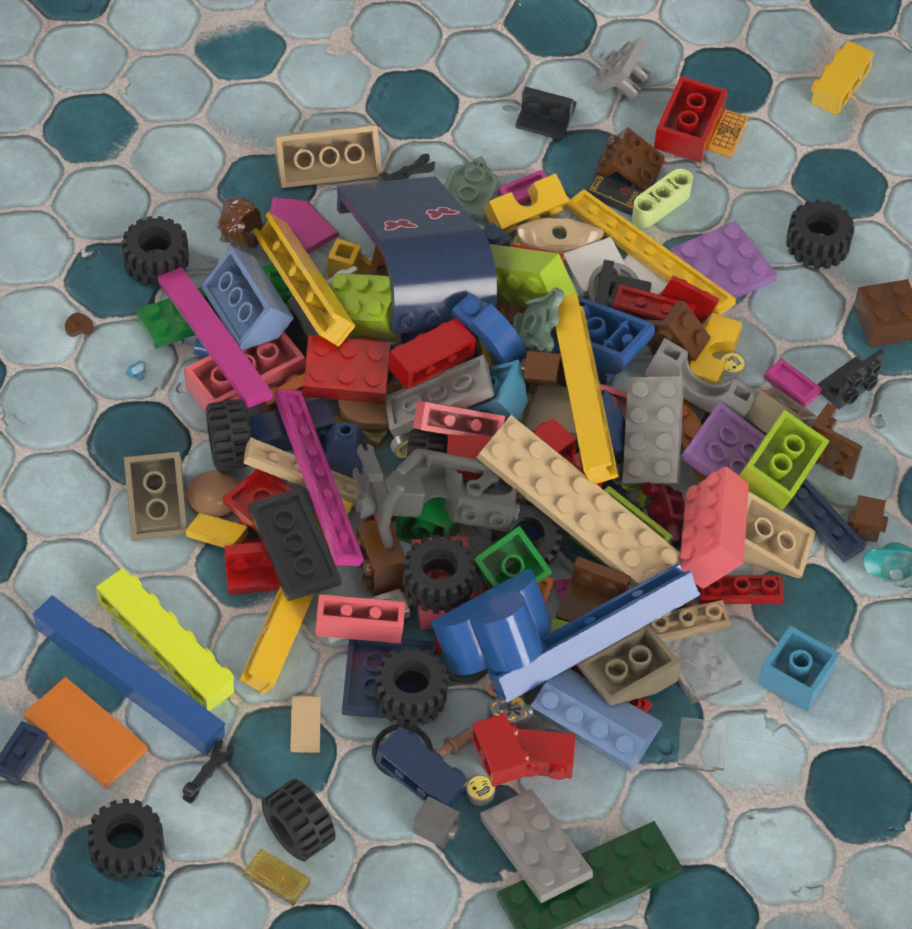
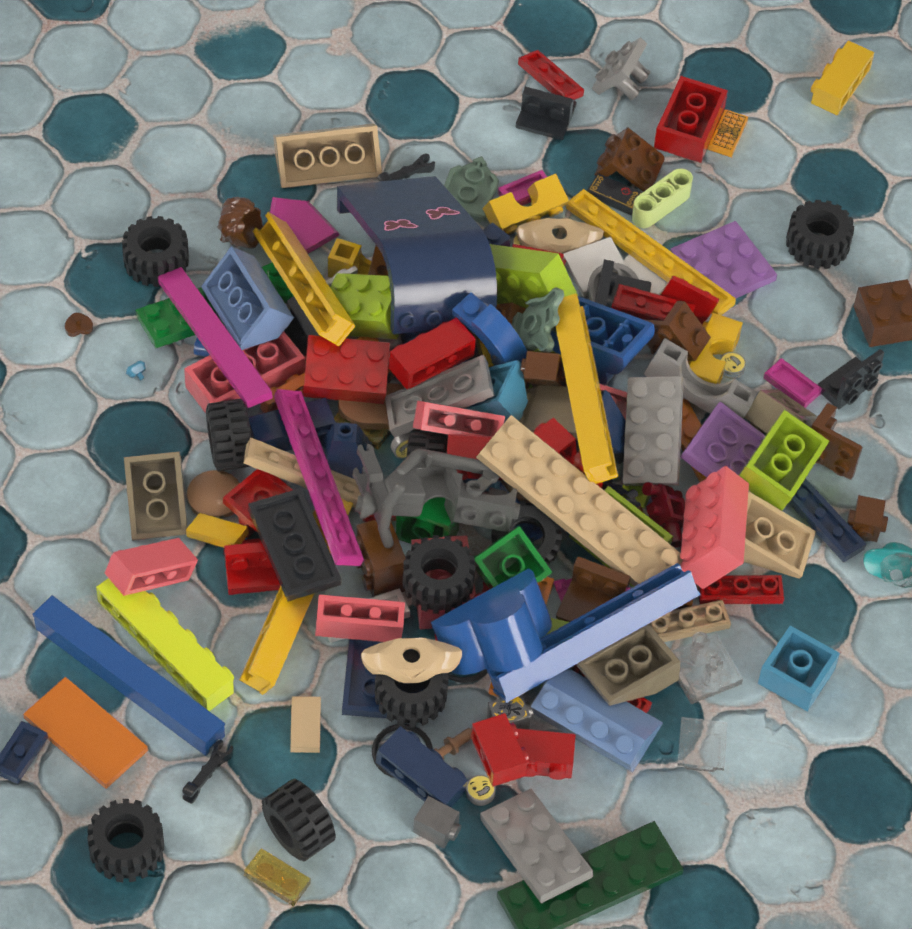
(151, 566): none -> coral brick
(434, 659): none -> tan piece
(550, 75): none -> red tile

